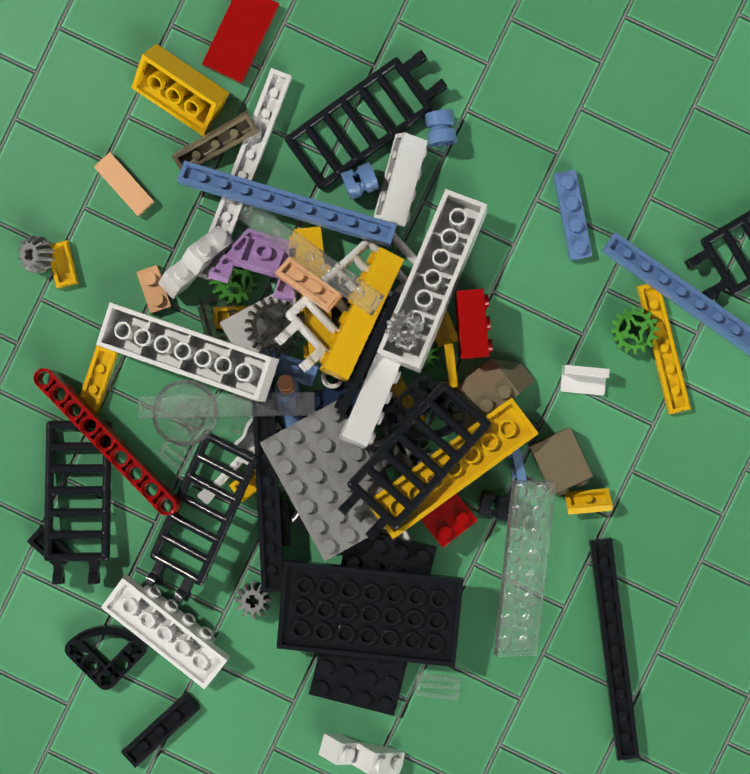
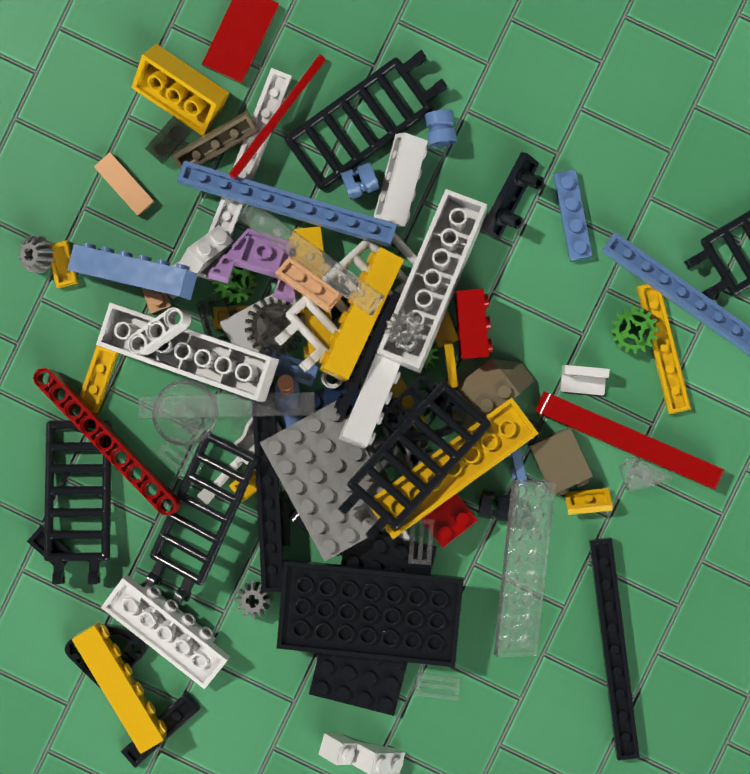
(120, 687): none -> yellow brick
(132, 271): none -> medium blue brick
(149, 331): none -> white beam
(168, 140): none -> clear smoke plate
(278, 115): none -> red piece
(420, 546): none -> clear tile
(502, 211): none -> black plate
(629, 440): none -> red beam
(641, 474): none -> clear slope

